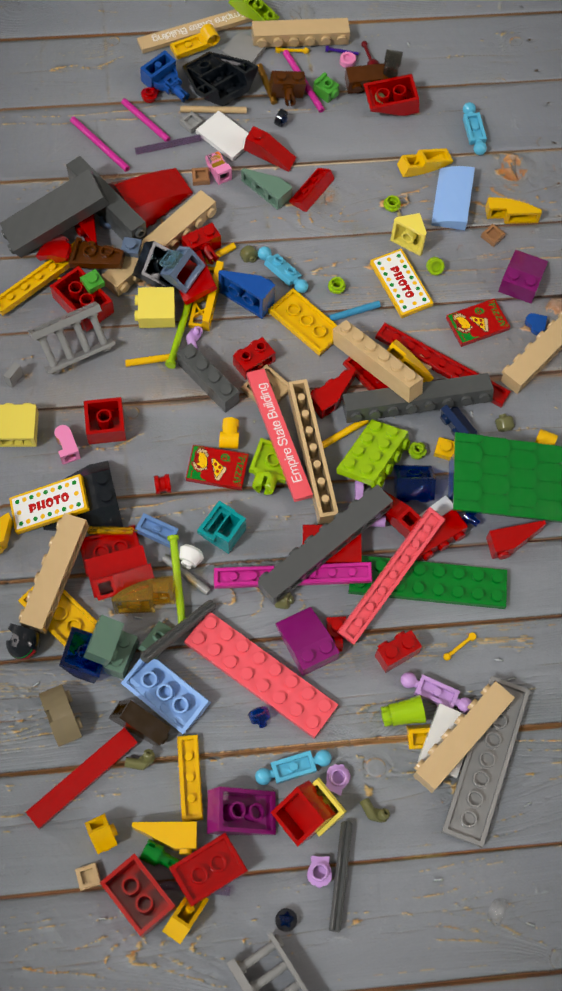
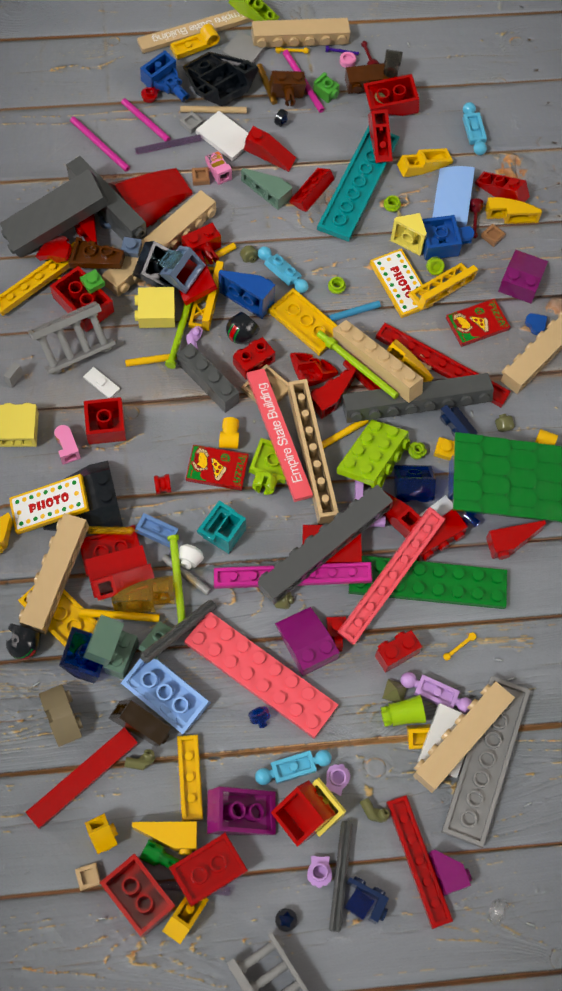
(101, 383): none -> white piece
(119, 615): none -> yellow bar
(241, 328): none -> black helmet
(312, 368): none -> red brick
(333, 344): none -> lime bar
(354, 190): none -> teal plate
(359, 904): none -> clear blue tile
(379, 910): none -> dark blue bracket
(380, 135): none -> red slope
(394, 691): none -> olive slope
(419, 862): none -> red tile
(443, 289): none -> yellow fence
(445, 230): none -> blue brick
(450, 873): none -> magenta slope
(476, 206): none -> dark red hinge
(503, 186): none -> red slope

